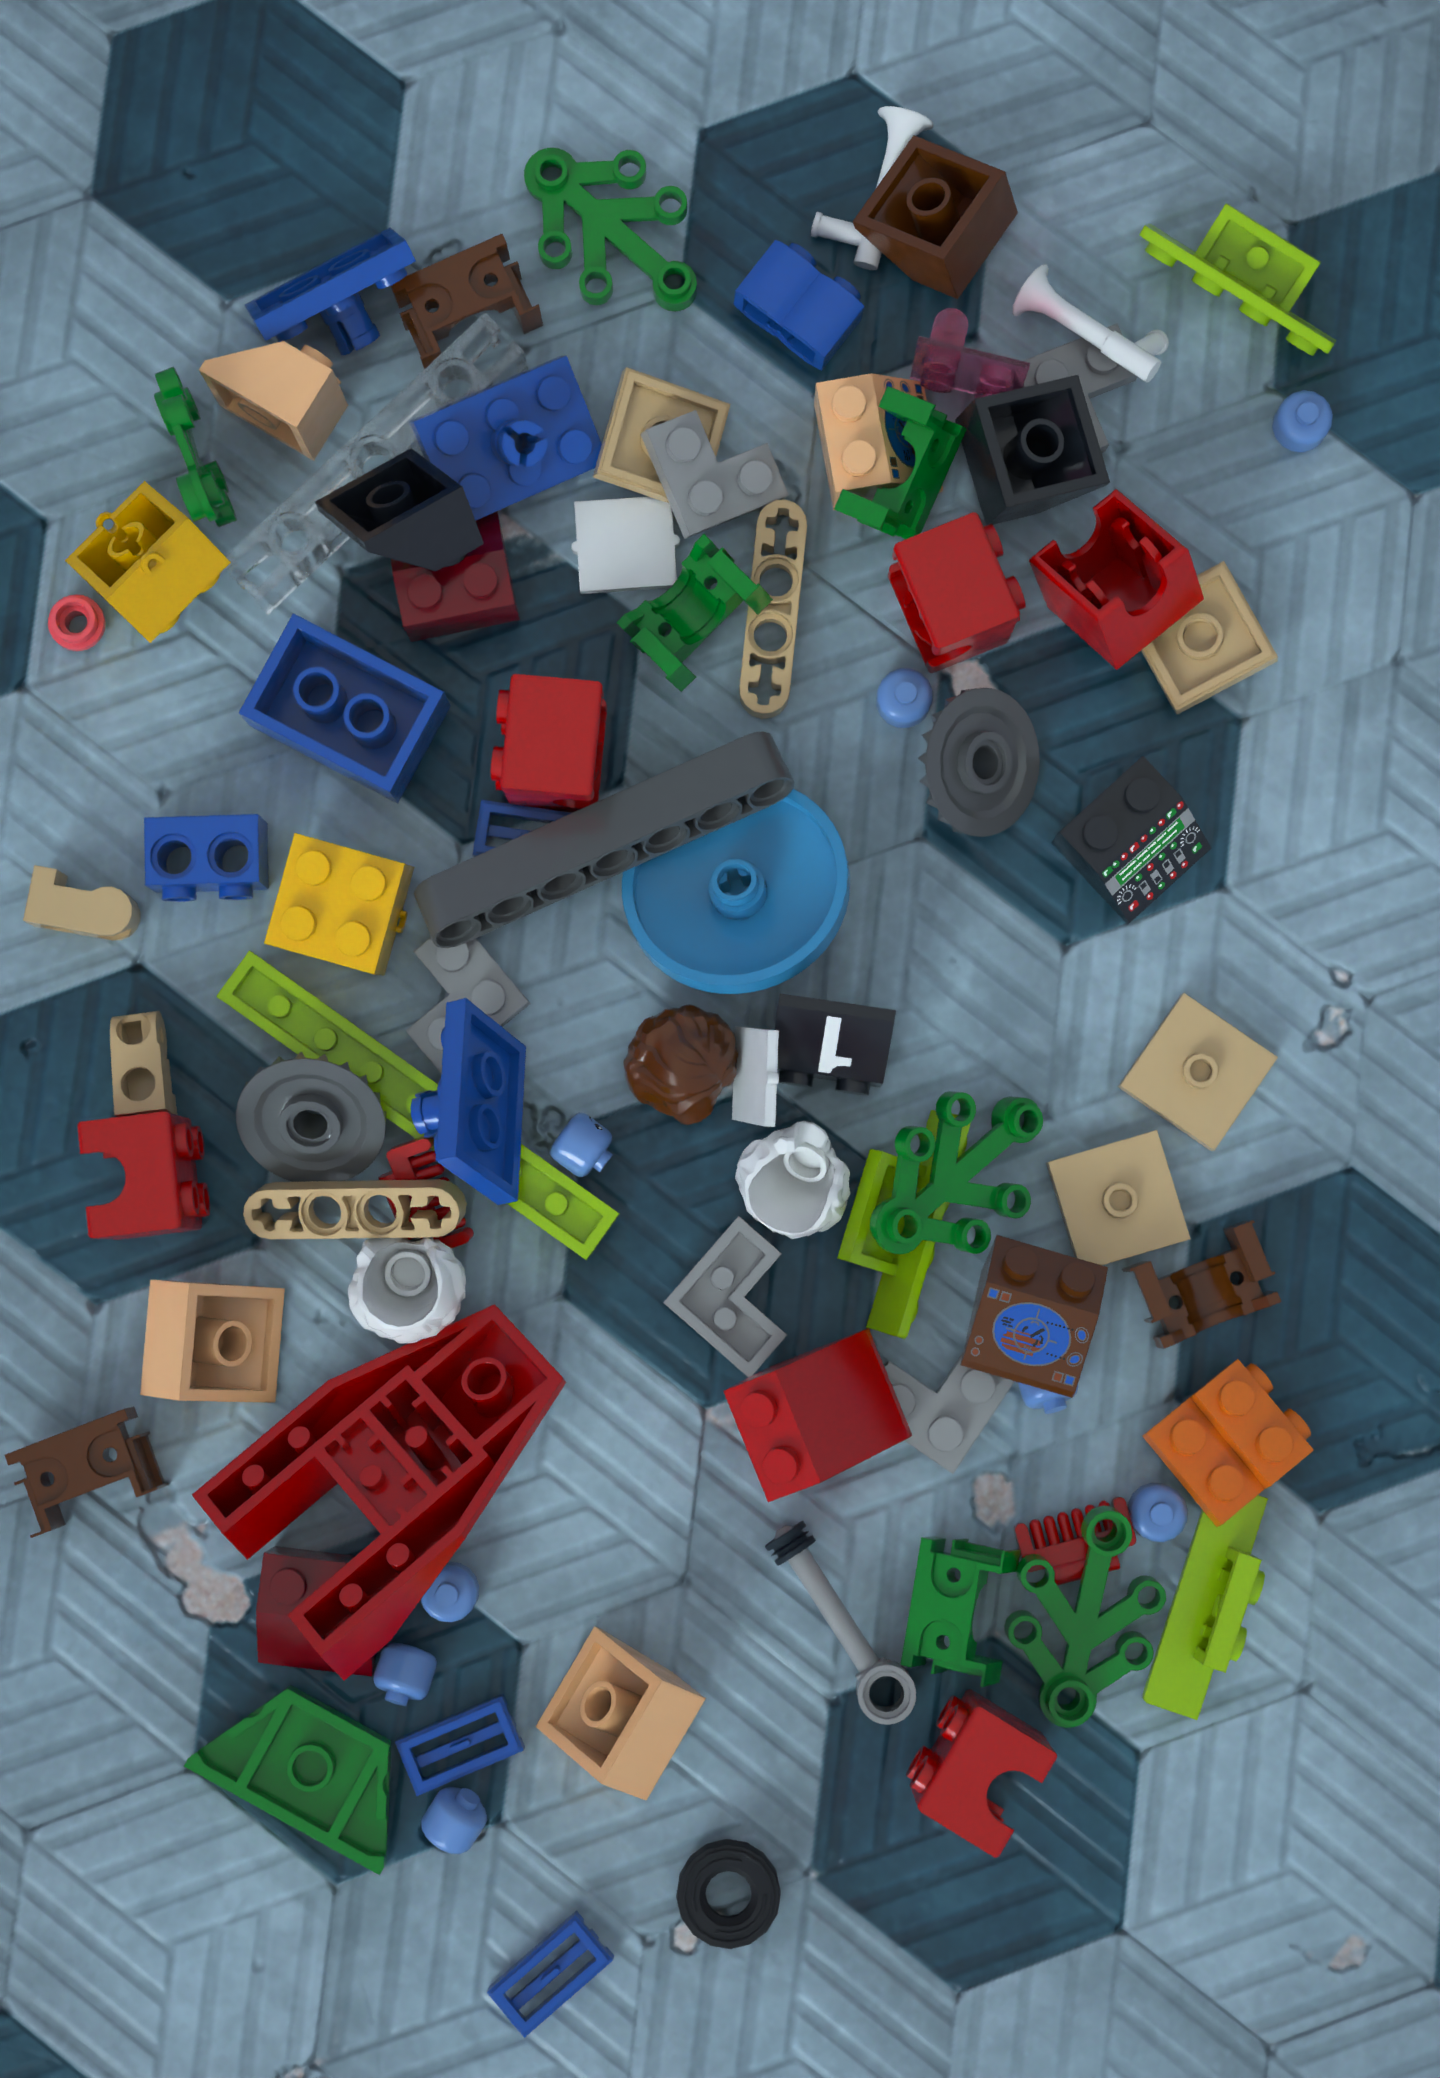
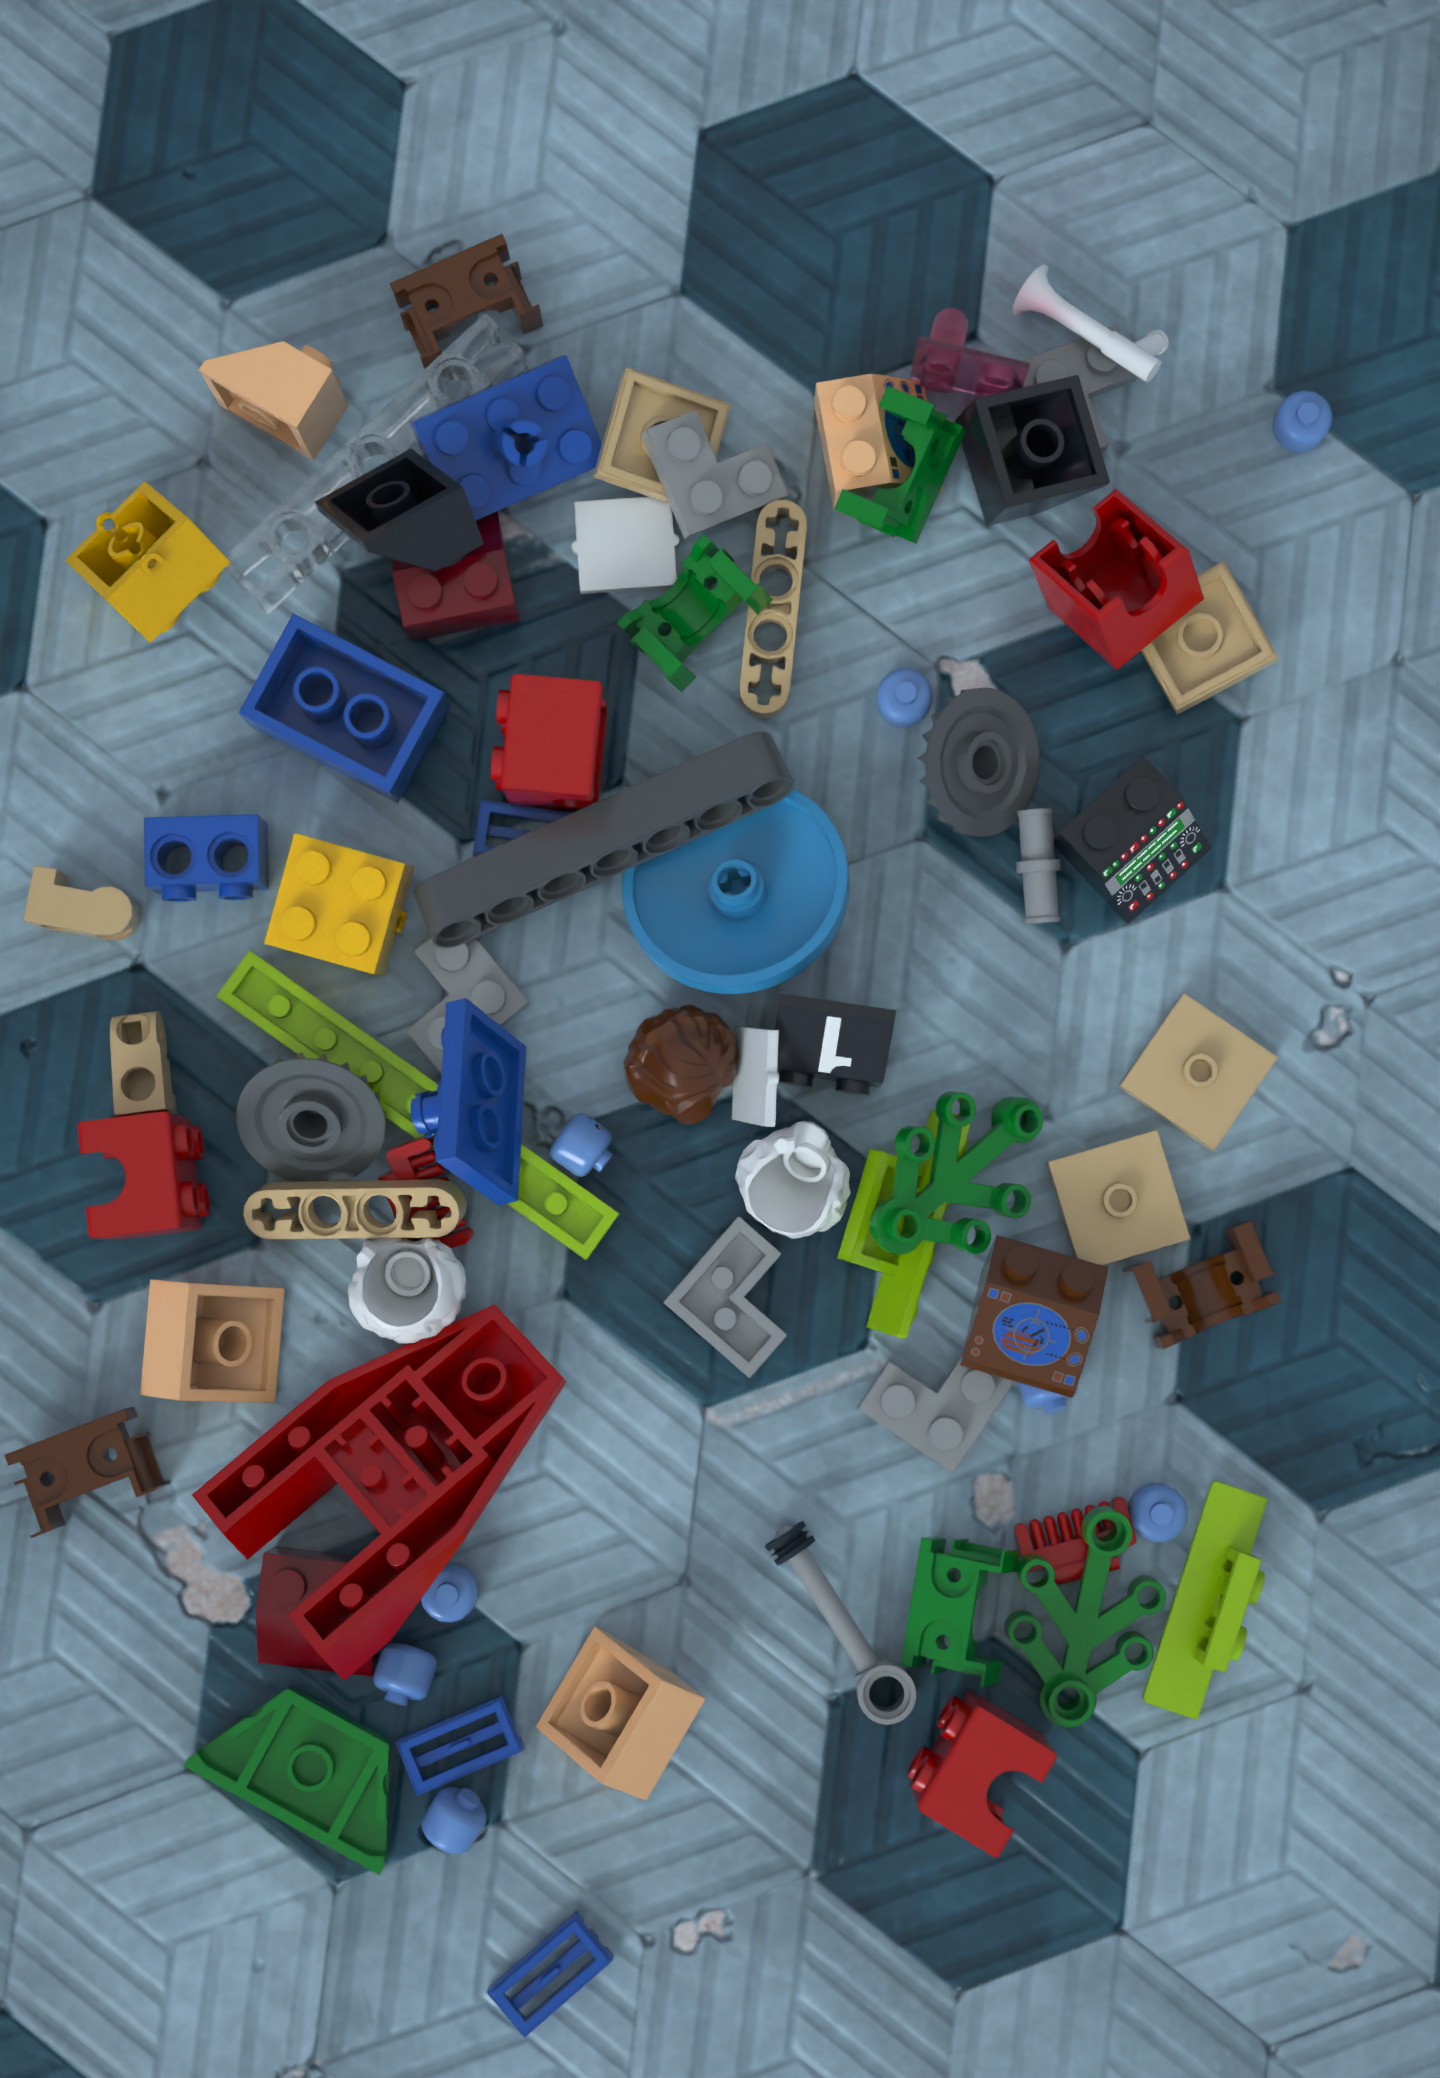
(65, 611): coral plate -> none
(204, 485): green plant -> none
(334, 293): blue plate -> none
(604, 220): green plant -> none
(735, 1929): black tyre -> none
(799, 303): blue brick -> none
(817, 1414): red slope -> none
(901, 127): white piece -> none
(938, 215): reddish brown slope -> none
(955, 591): red piece -> none
(1038, 866): none -> light grey pin
(1230, 1441): orange plate -> none
(1252, 266): lime bracket -> none

